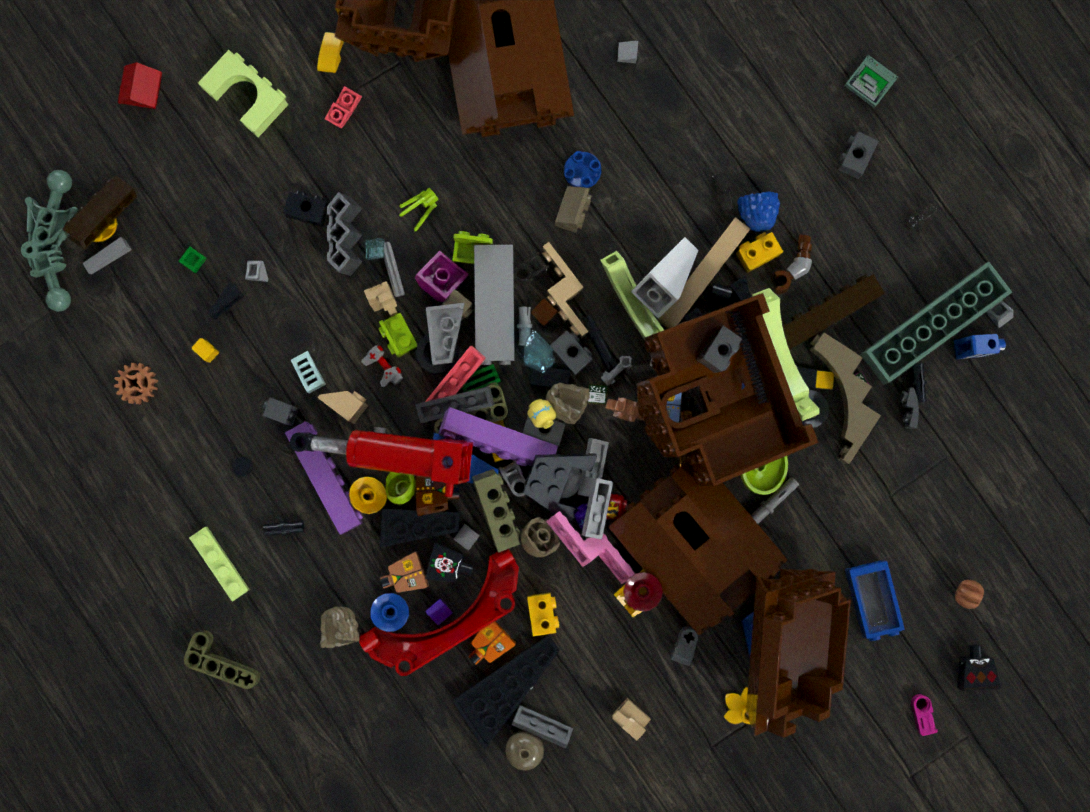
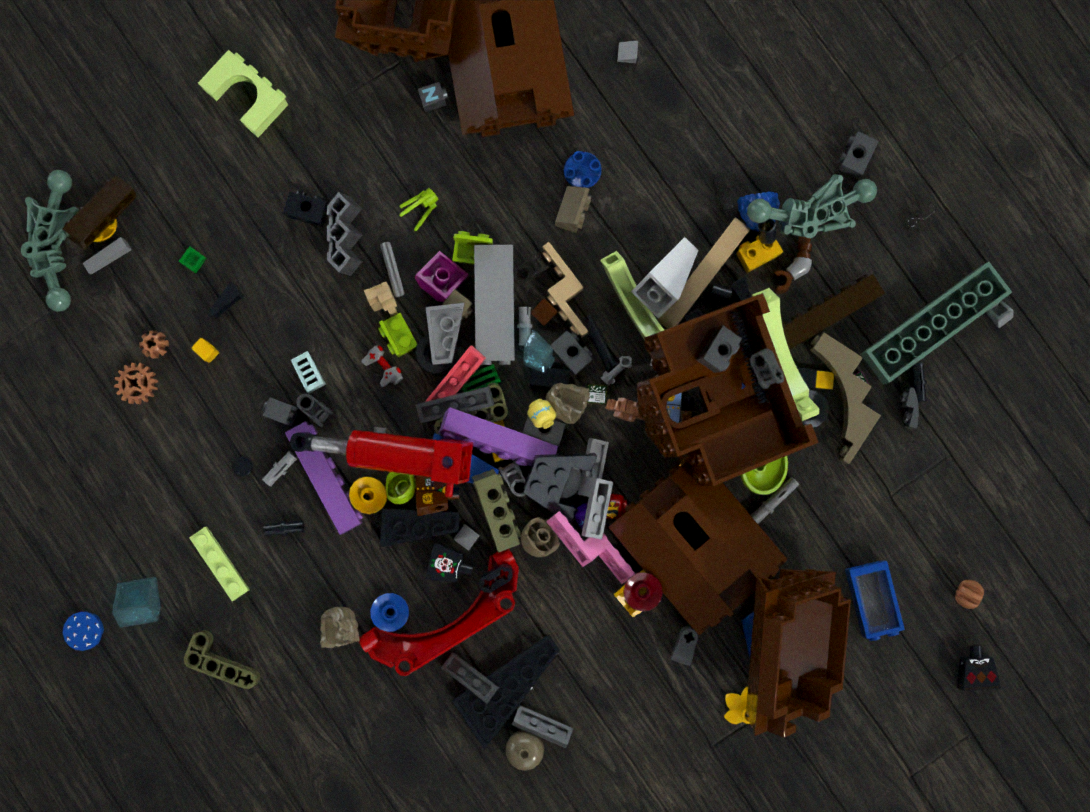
(83, 631): none -> blue tile
(137, 602): none -> clear light blue slope
(139, 86): red slope -> none
(154, 351): none -> nougat piece
(256, 271): light grey slope -> none
(279, 468): none -> light grey pin
(315, 409): none -> dark grey piece
(329, 53): yellow slope -> none
(343, 108): coral slope -> none
(346, 404): tan slope -> none
(375, 248): clear light blue tile -> none
(406, 574): nougat torso -> none
(433, 96): none -> flat silver brick
(439, 611): dark purple slope -> none
(469, 677): none -> dark grey tile
(490, 643): orange torso -> none
(498, 581): none -> black beam
(542, 615): yellow brick -> none
(631, 719): tan piece -> none
(766, 369): none -> dark grey piece
(767, 231): none -> black beam
(803, 214): none -> sand green piece
(871, 81): tile -> none
(923, 717): dark pink piece -> none
(978, 346): blue torso -> none

